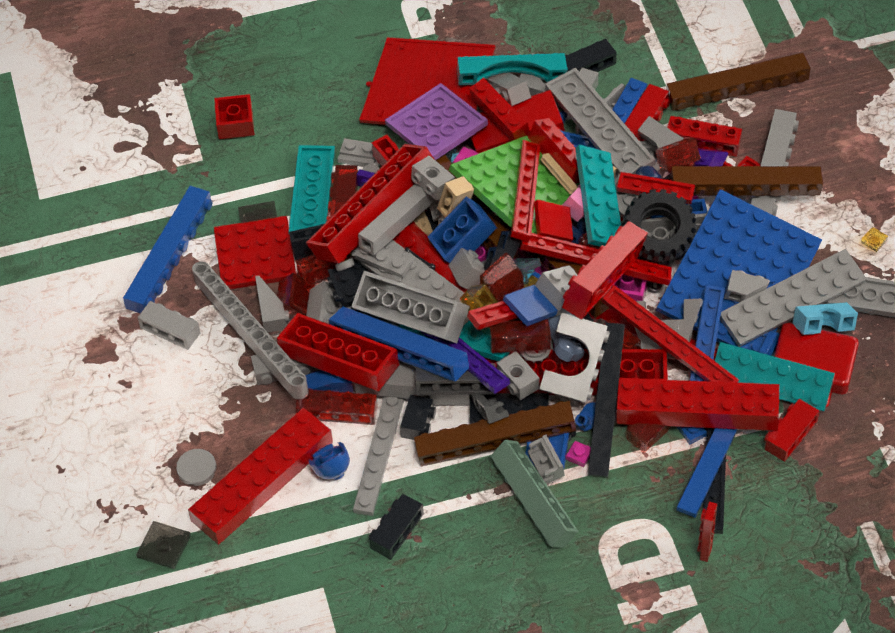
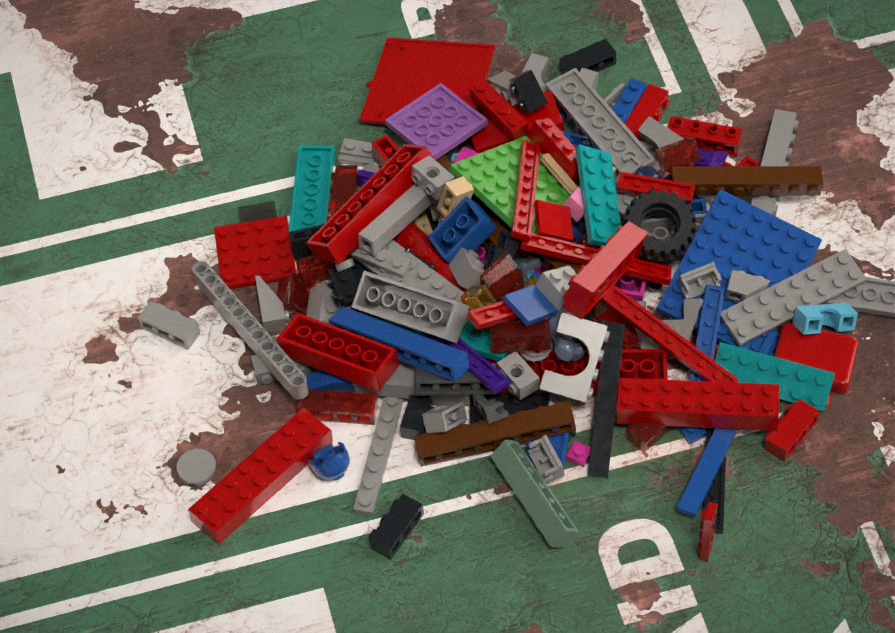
(163, 544): clear smoke plate -> none
(168, 249): blue brick -> none
(234, 116): red brick -> none
(444, 417): none -> light grey brick
(527, 91): none -> black brick
(544, 66): teal arch -> none
(585, 419): blue arm -> none
(693, 282): none -> light grey hinge
(738, 81): reddish brown brick -> none
(874, 239): clear yellow plate -> none

